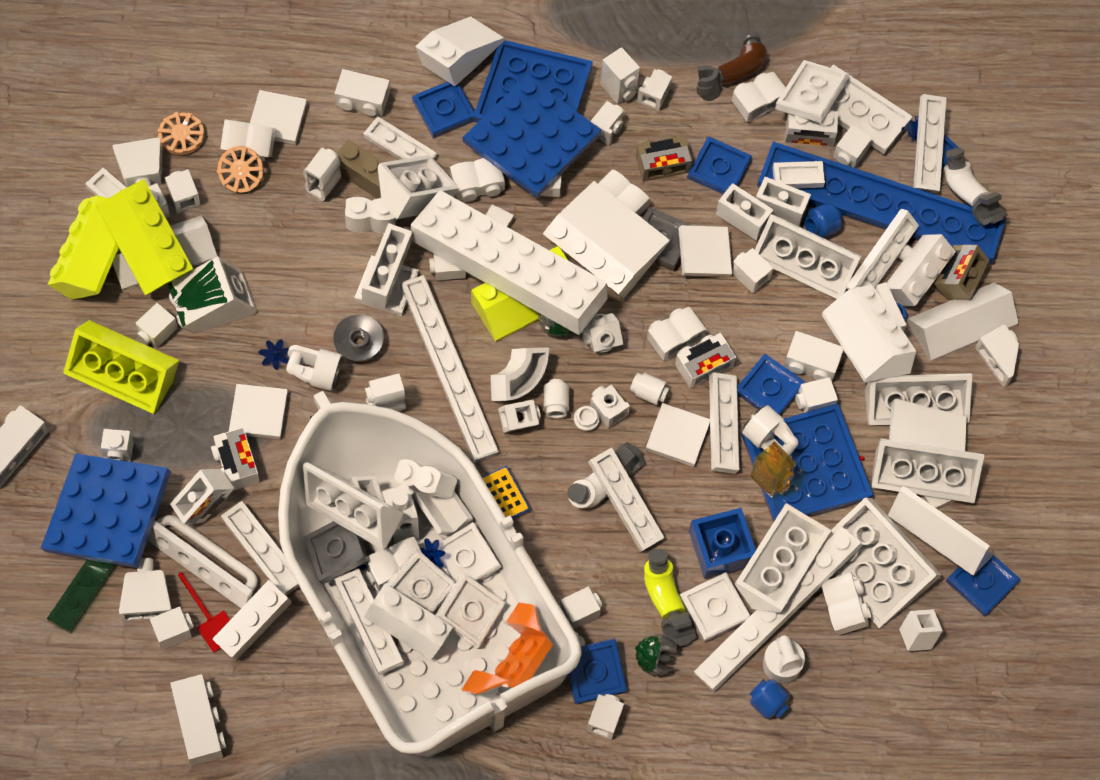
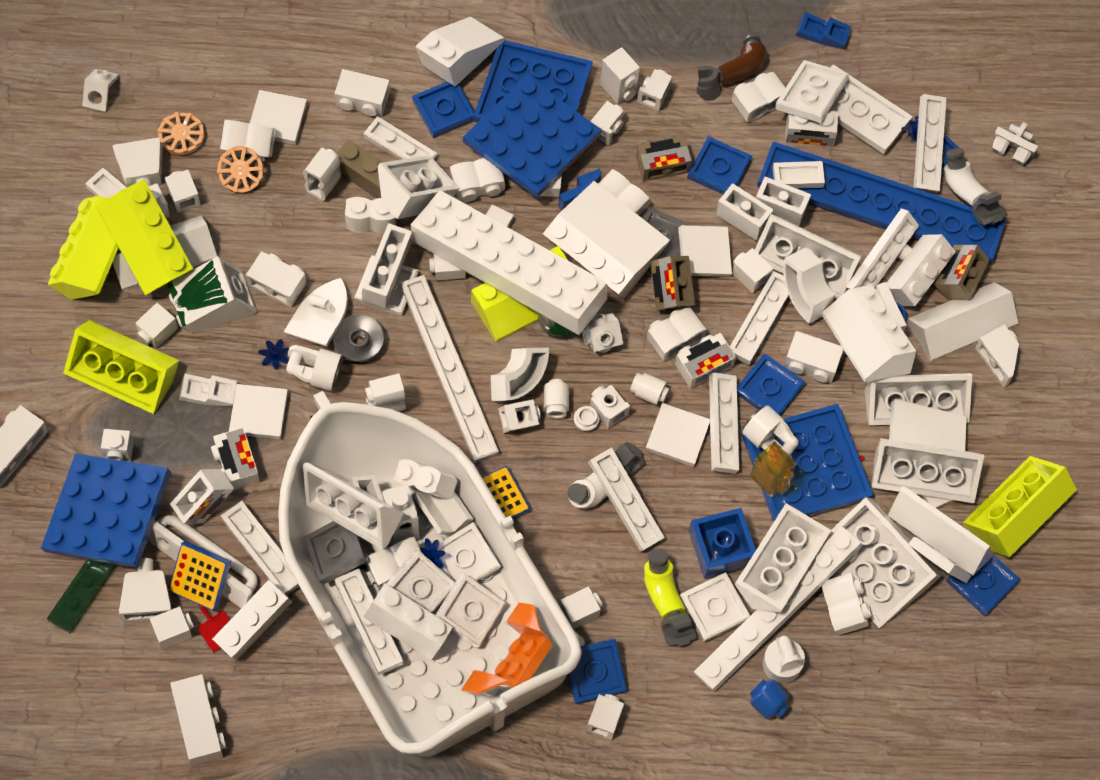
(98, 81): none -> white bracket
(199, 576): none -> yellow tile
(206, 391): none -> white slope
(276, 278): none -> white brick
(320, 314): none -> white shield
(582, 183): none -> blue slope
(652, 654): piece -> none
(672, 283): none -> brick
(760, 319): none -> white plate
(807, 284): none -> white brick
(816, 395): white brick -> none
(823, 220): blue head -> none
(824, 32): none -> blue slope
(852, 147): white brick -> none
(920, 630): white brick -> none
(939, 559): none -> white tile
(1020, 505): none -> neon yellow slope
(1024, 148): none -> white hips

